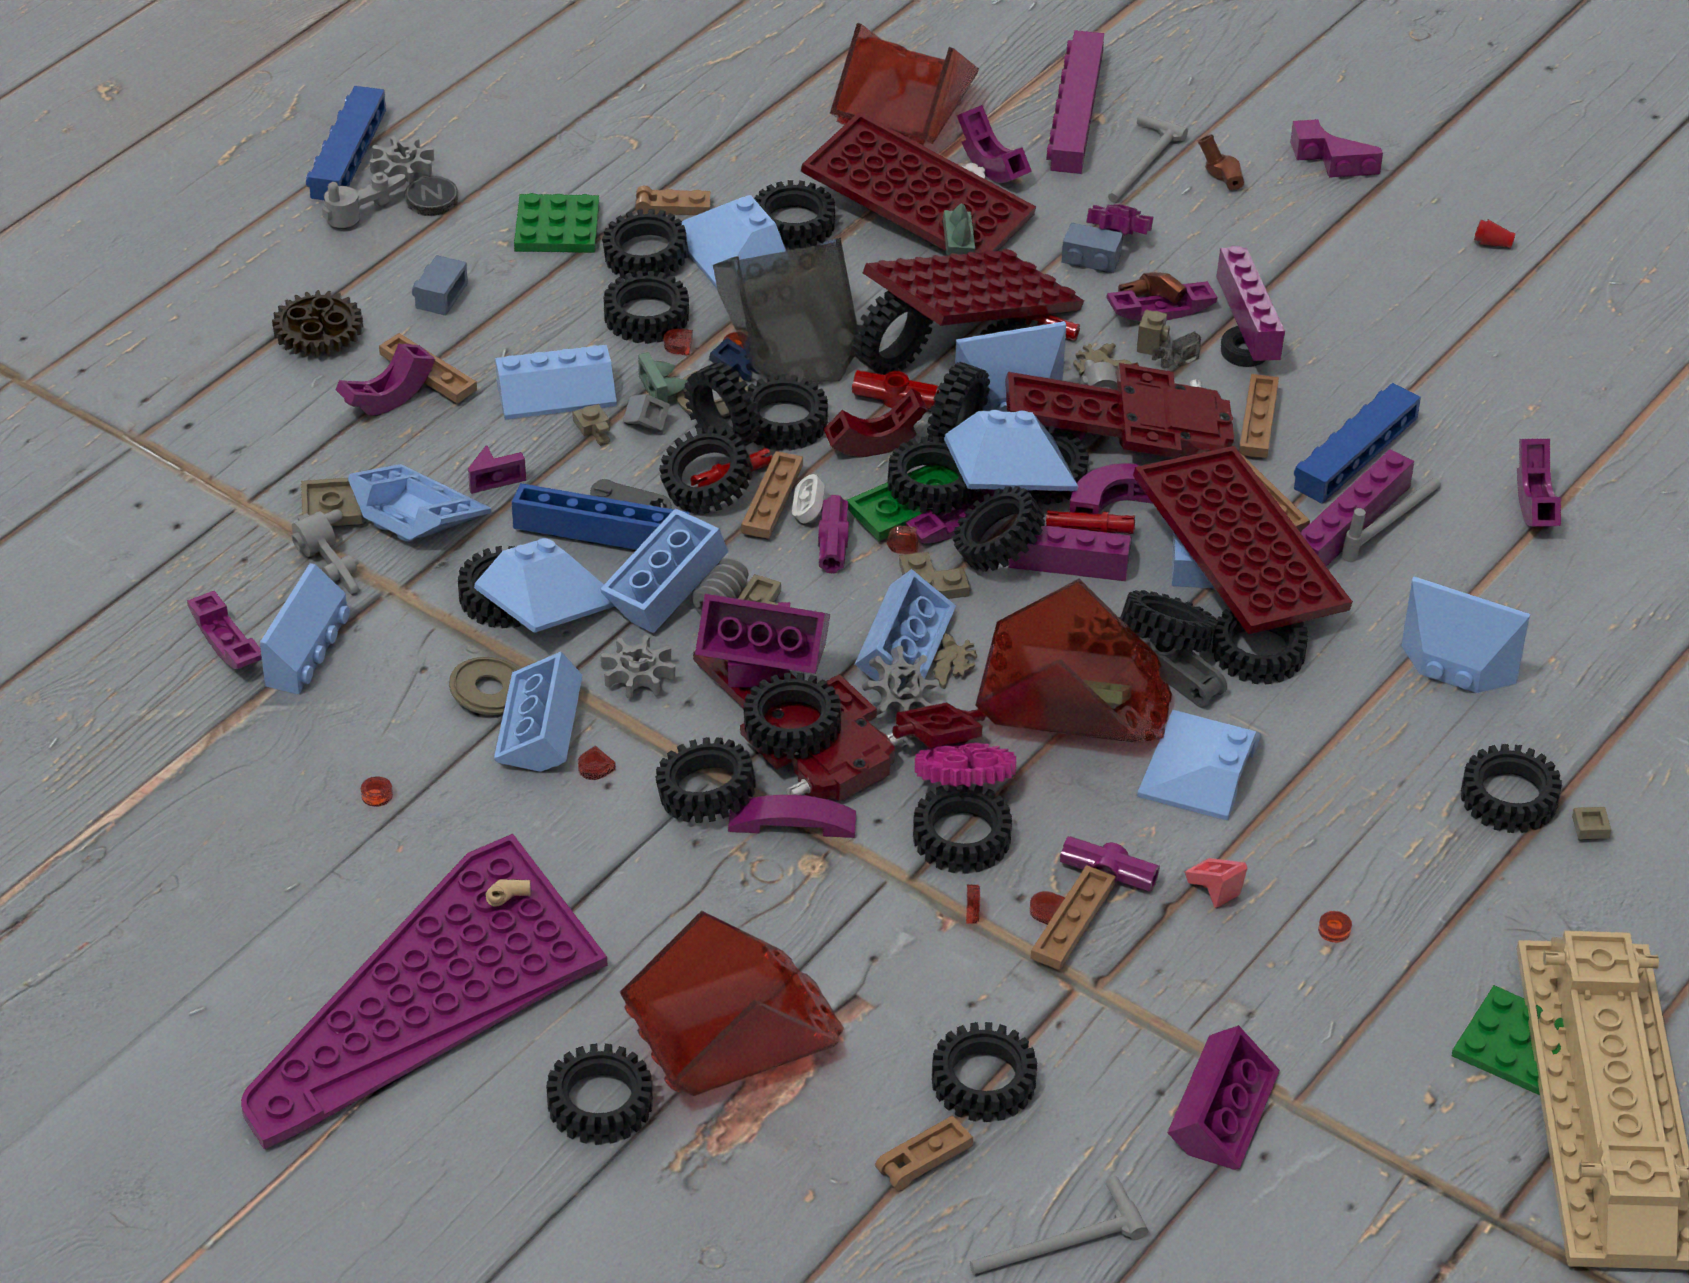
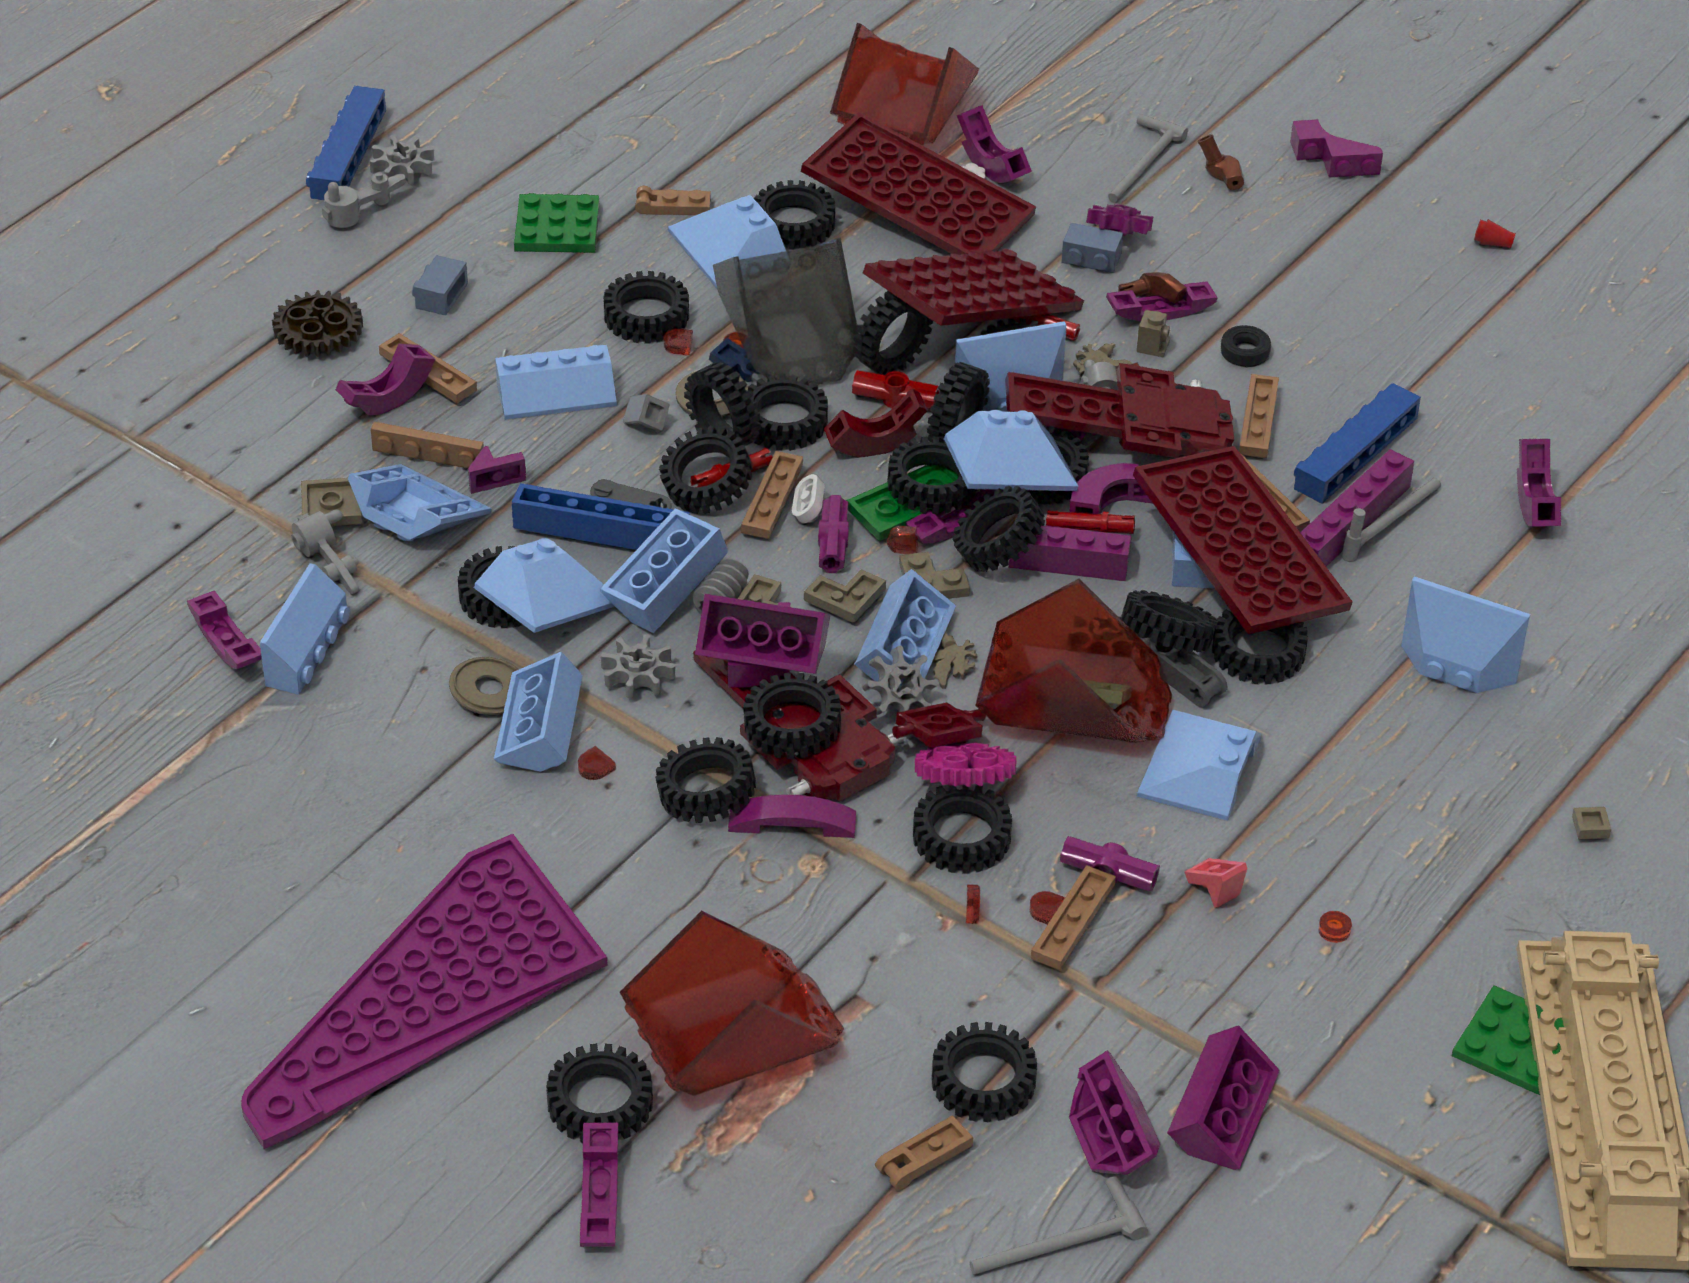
(376, 791): clear red tile -> none
(424, 445): none -> medium nougat plate
(431, 195): tile -> none
(505, 889): tan arm -> none
(593, 421): dark tan plate -> none
(599, 1185): none -> magenta slope
(642, 225): black tyre -> none
(653, 377): sand green tile -> none
(847, 600): none -> dark tan plate
(958, 231): sand green tile -> none
(1075, 102): magenta brick -> none
(1111, 1119): none -> magenta wedge
(1183, 351): clear smoke plate -> none
(1250, 304): magenta brick -> none
(1503, 812): black tyre -> none

